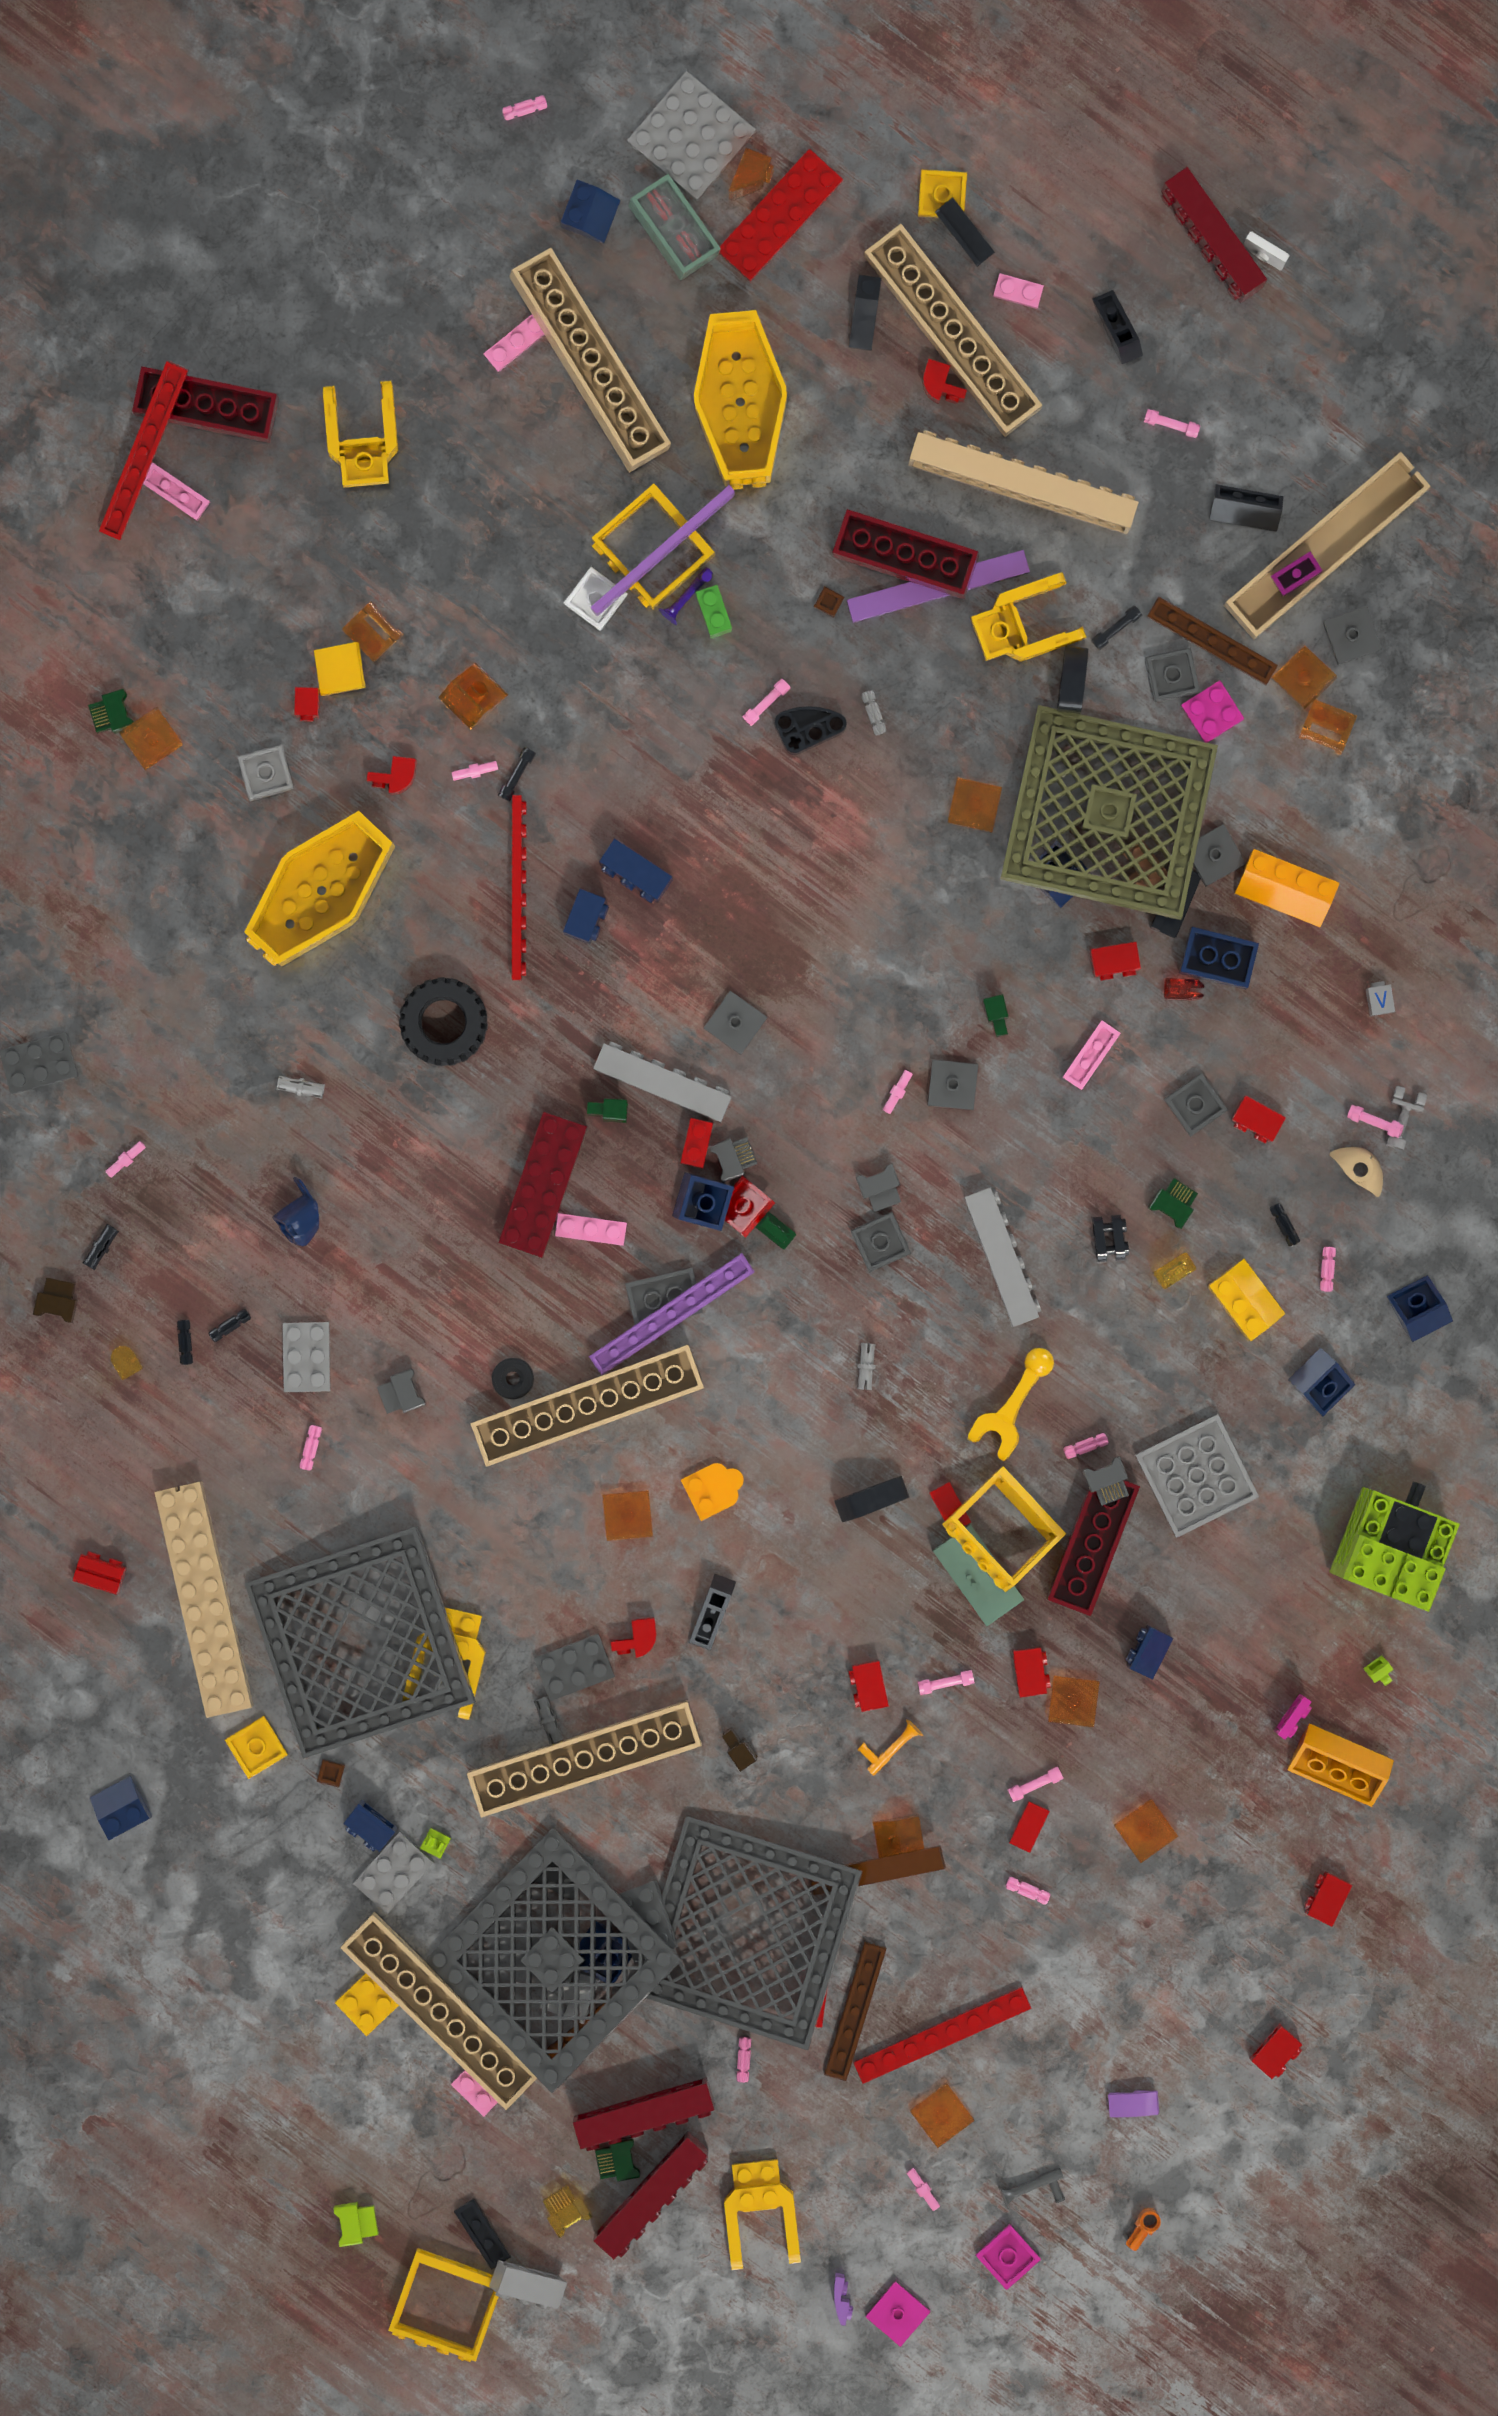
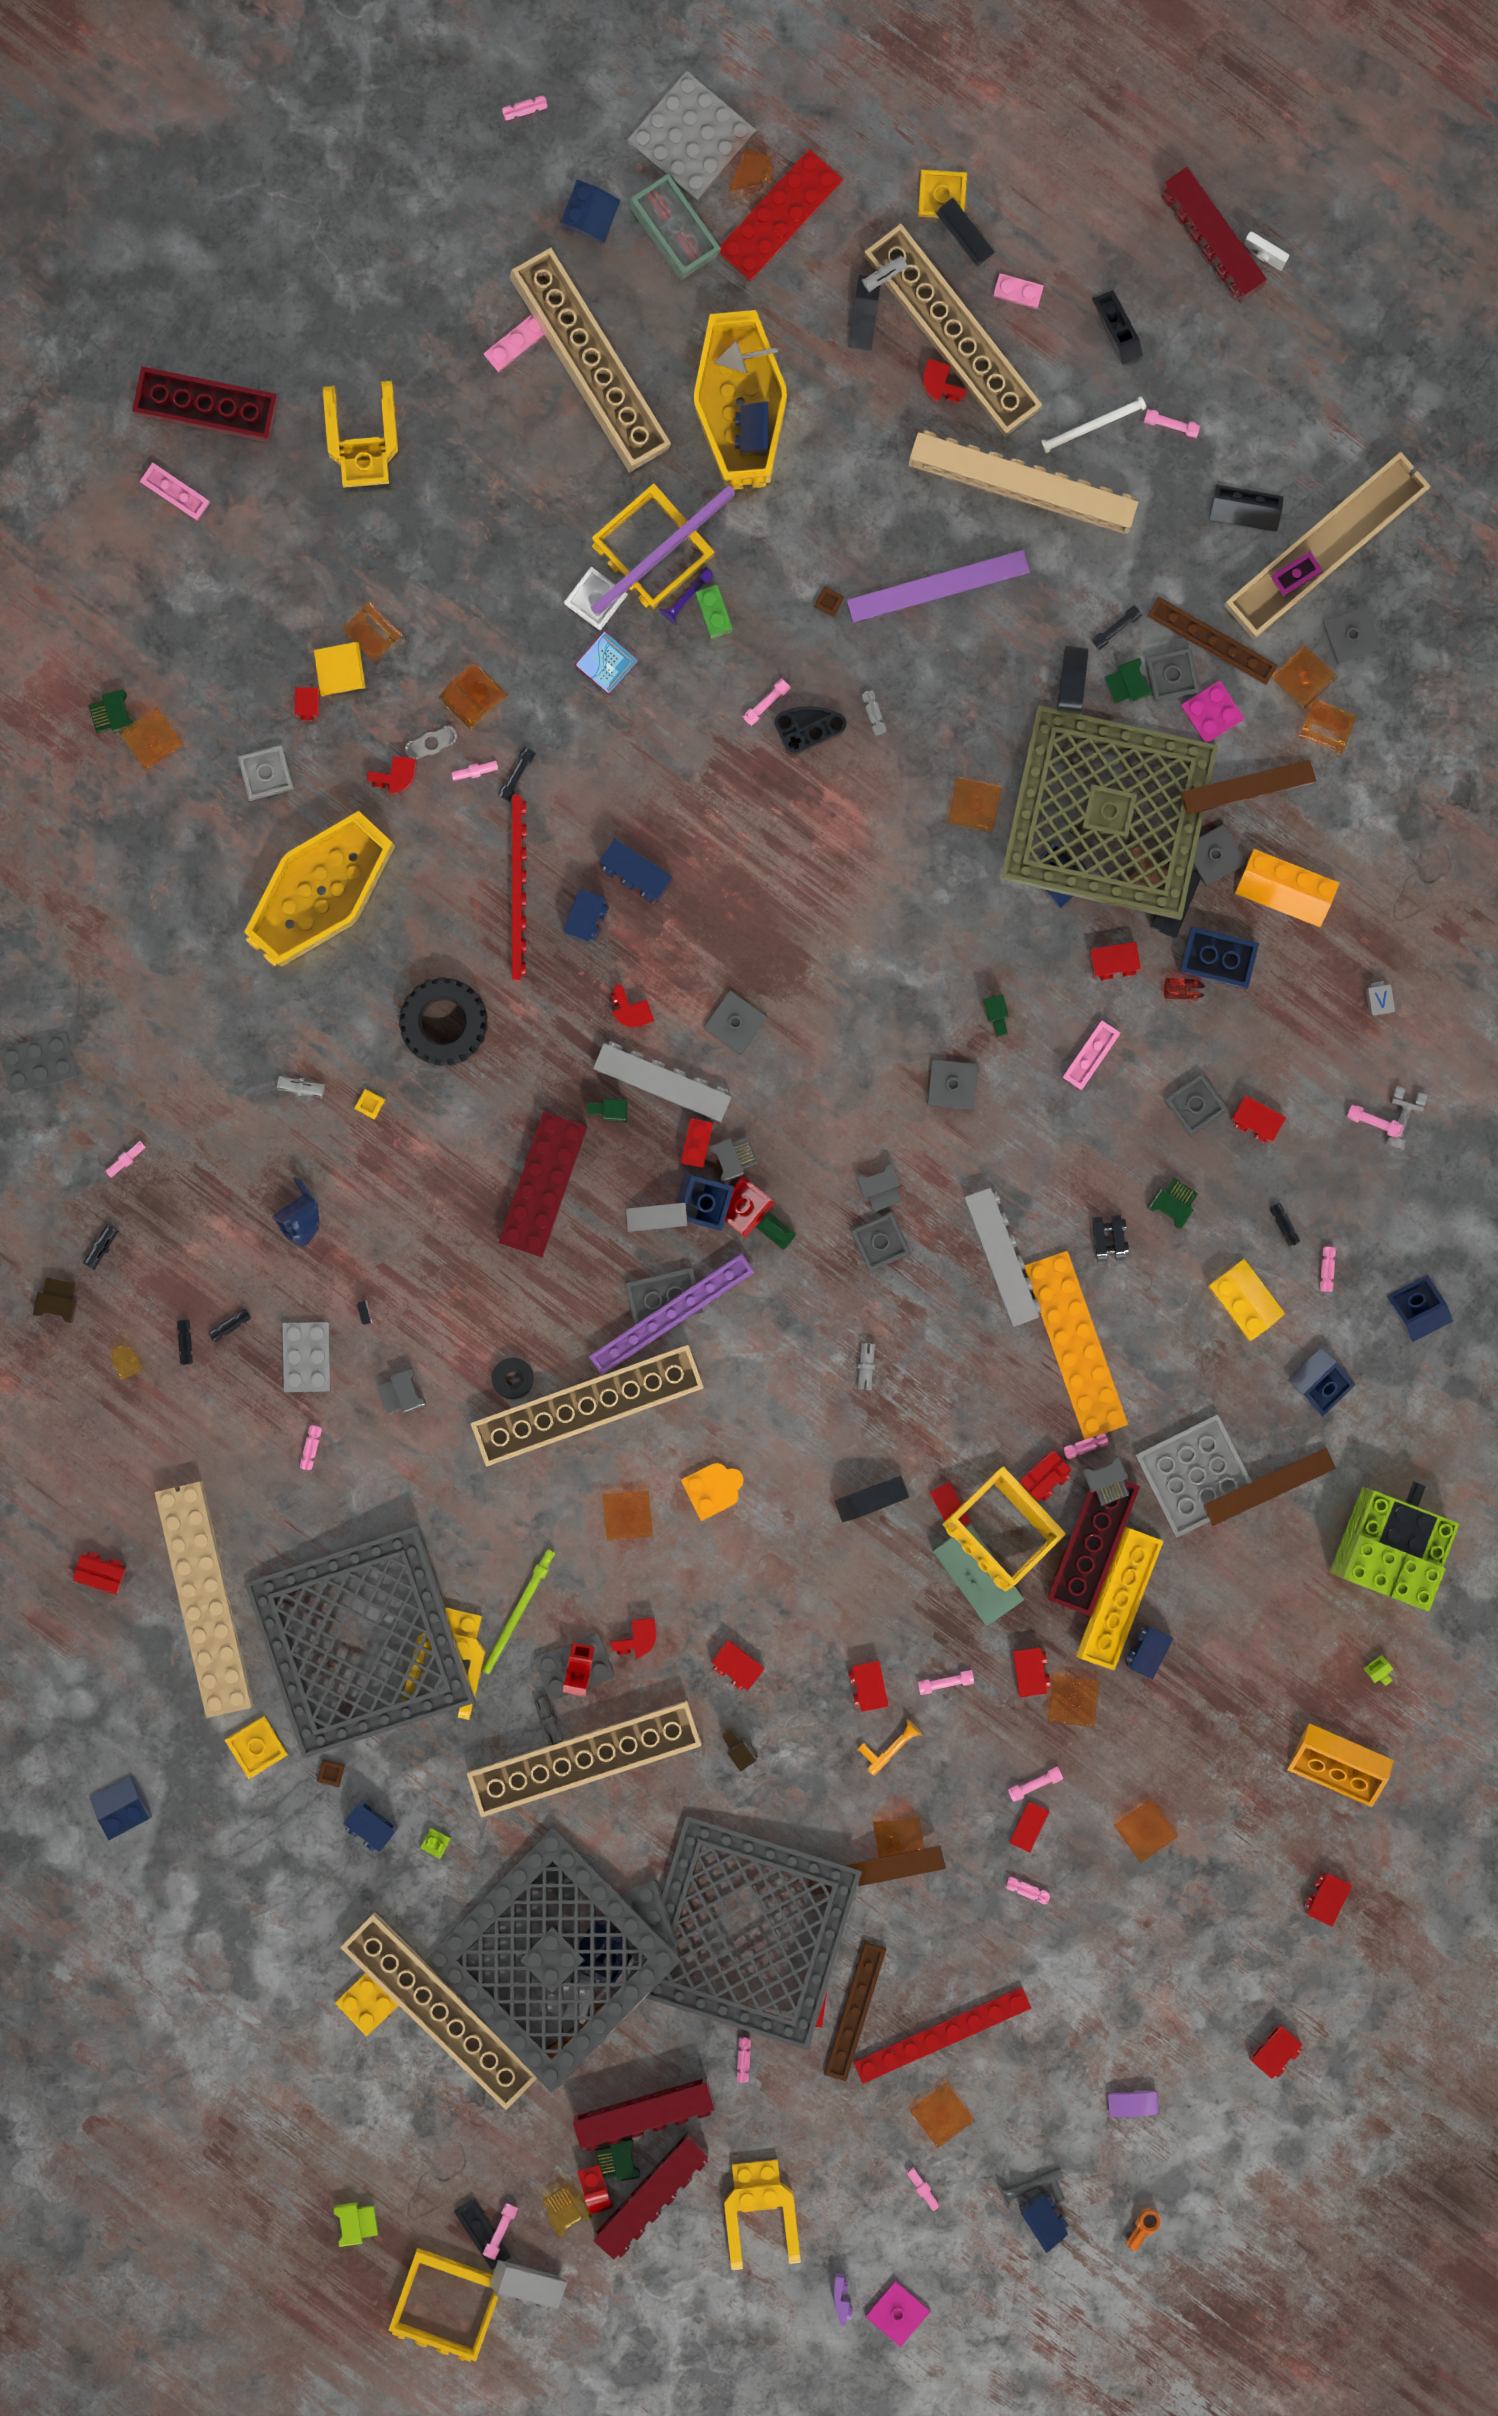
(143, 450): red plate -> none
(364, 1312): none -> black tile
(369, 1104): none -> yellow tile
(393, 1872): light grey plate -> none
(445, 737): none -> light grey piece
(474, 2093): bright pink plate -> none
(508, 2212): none -> bright pink bar
(540, 1571): none -> lime bar
(578, 1669): none -> red brick
(591, 1229): bright pink plate -> none
(595, 2189): none -> red brick
(606, 662): none -> piece
(630, 1016): none -> red brick
(656, 1217): none -> light grey tile
(712, 1612): black slope -> none
(734, 360): none -> light grey piece
(737, 1665): none -> red brick
(753, 429): none -> dark blue slope
(884, 273): none -> light grey pin
(897, 1091): bright pink bar -> none
(905, 554): dark red brick -> none
(1003, 632): yellow plate -> none
(1008, 2256): dark pink plate -> none
(1038, 1364): yellow piece -> none
(1043, 2220): none -> dark blue slope
(1045, 1476): none -> red brick
(1076, 1345): none -> light orange plate
(1094, 424): none -> white bar
(1119, 1598): none -> yellow plate
(1128, 683): none -> dark green piece
(1174, 1270): clear yellow piece -> none
(1248, 787): none -> reddish brown tile
(1269, 1486): none -> reddish brown tile
(1298, 1709): dark pink plate -> none
(1350, 1156): tan piece -> none

